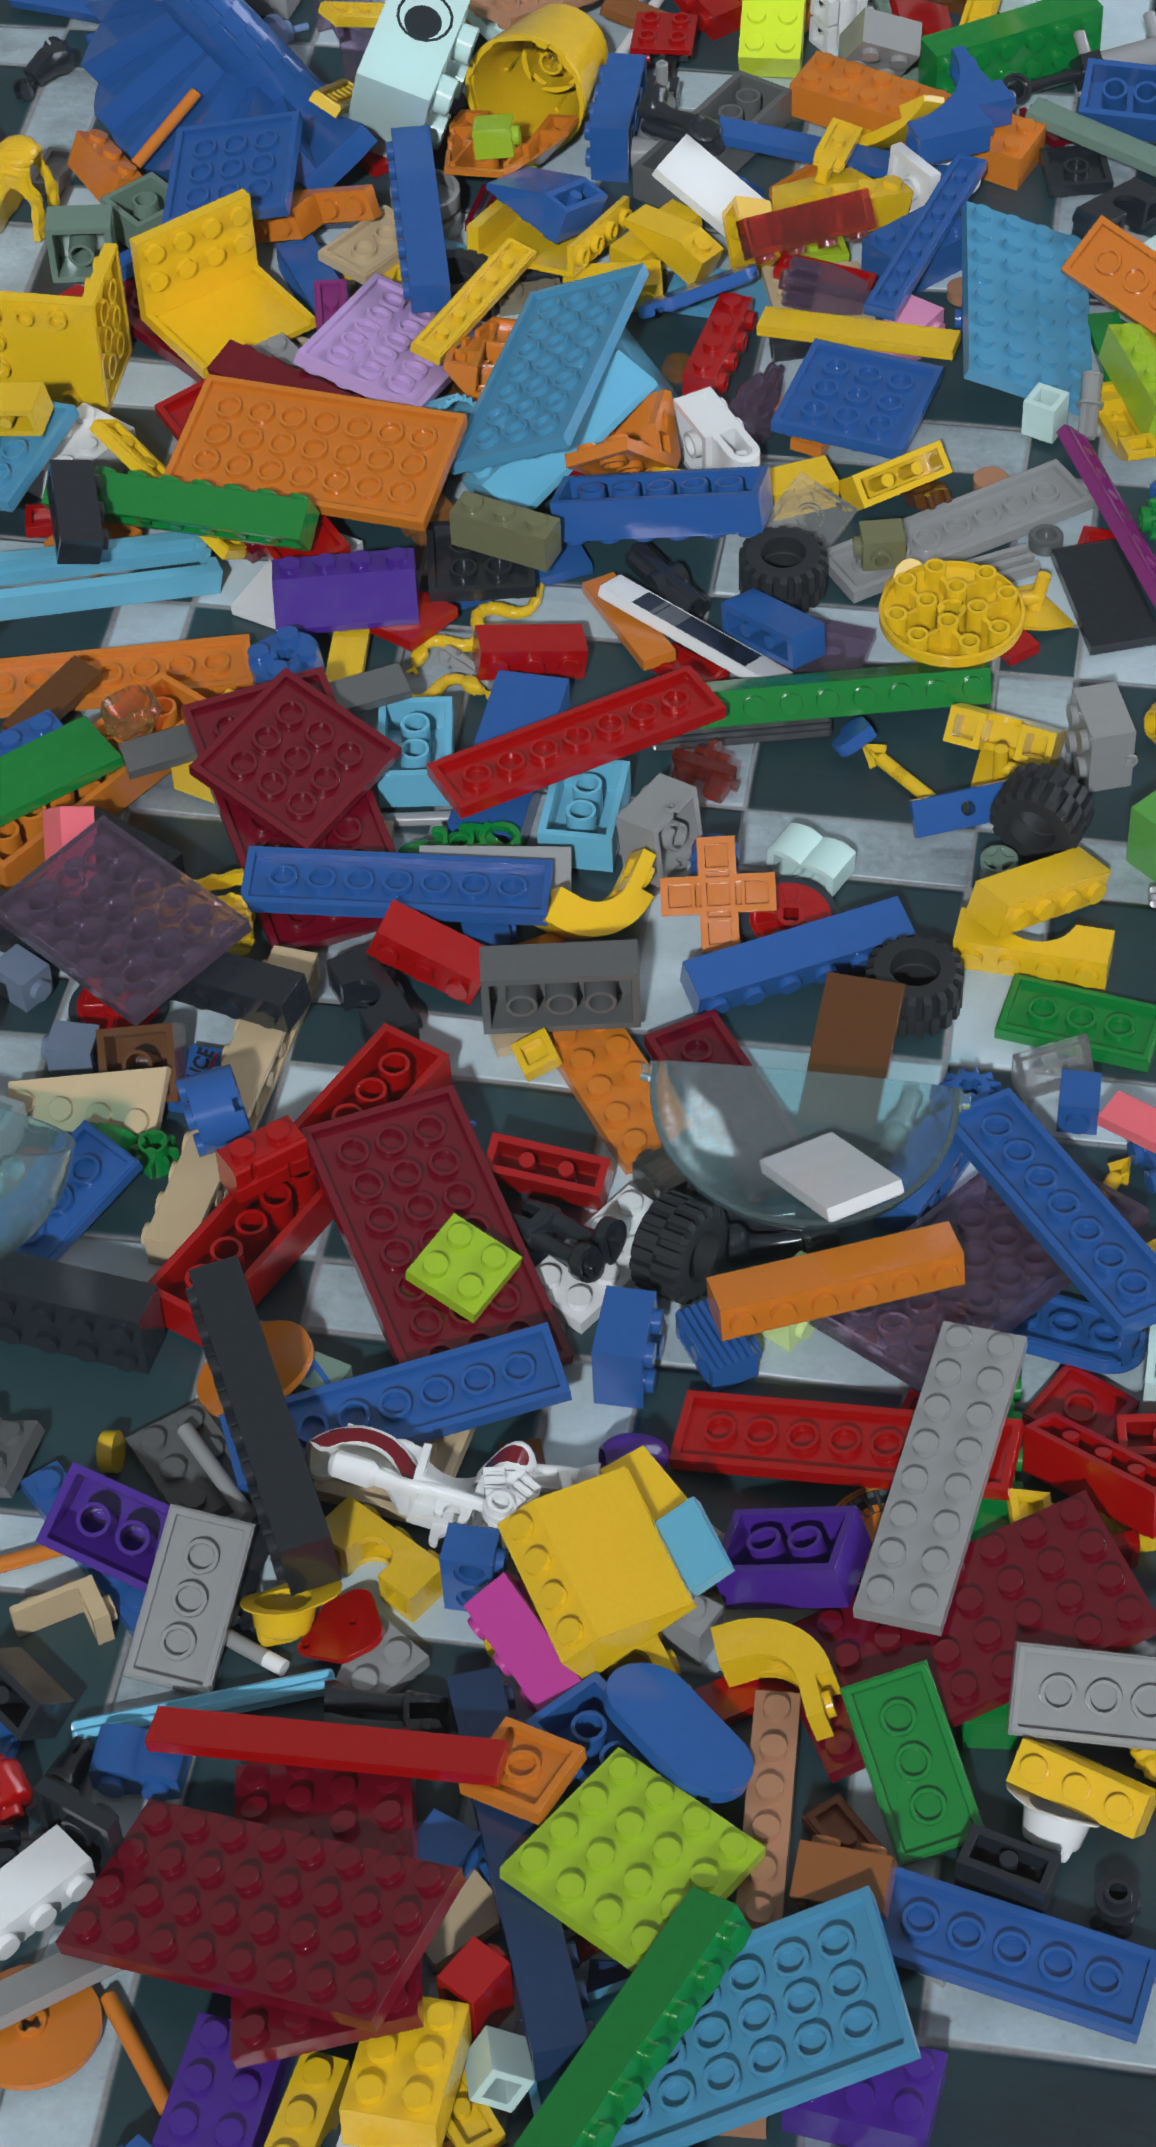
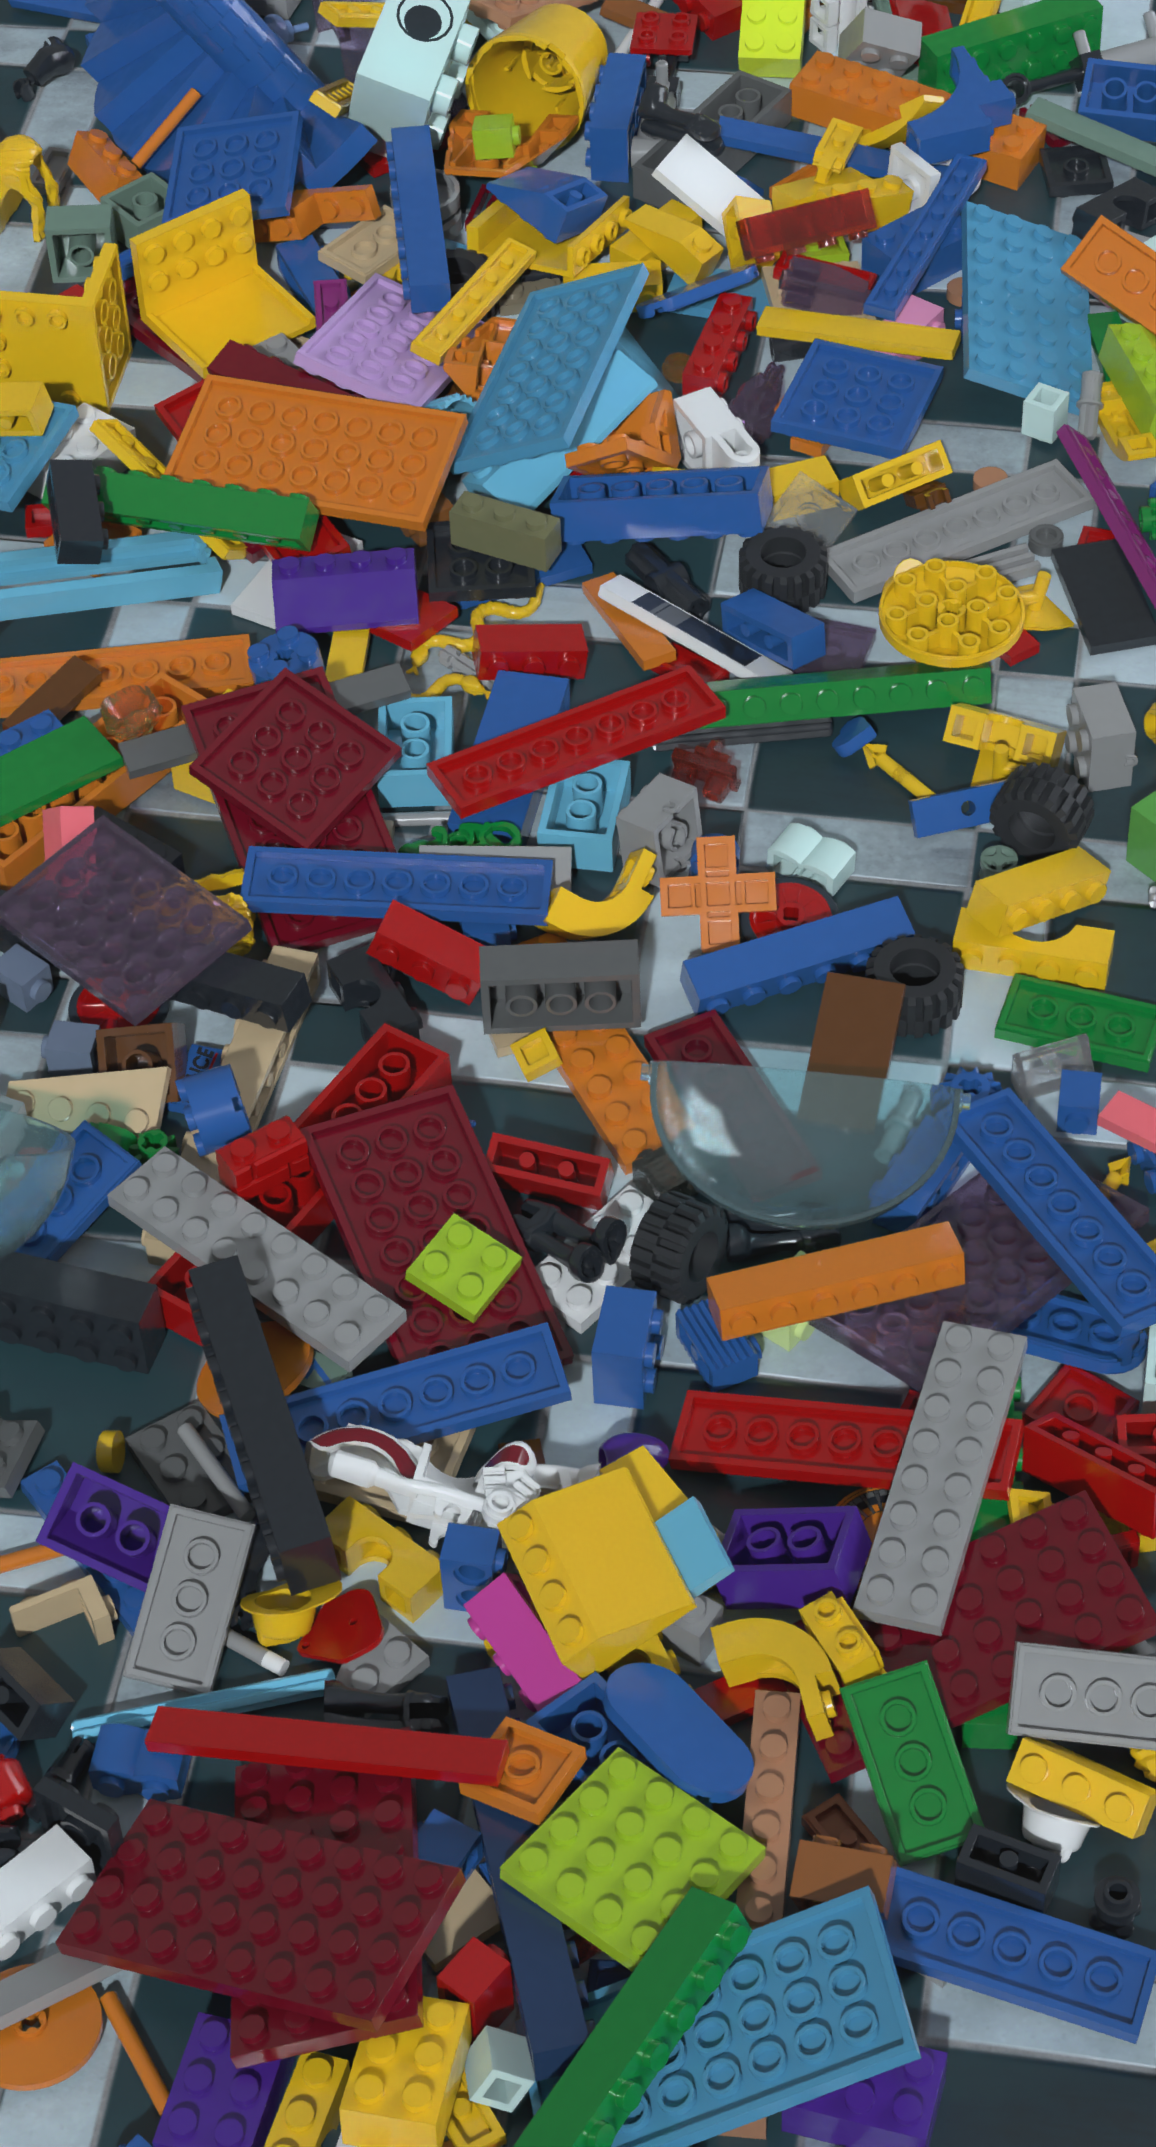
(283, 1272): none -> light grey plate
(831, 1177): white tile -> none
(842, 1638): none -> yellow window
(880, 544): olive brick -> none

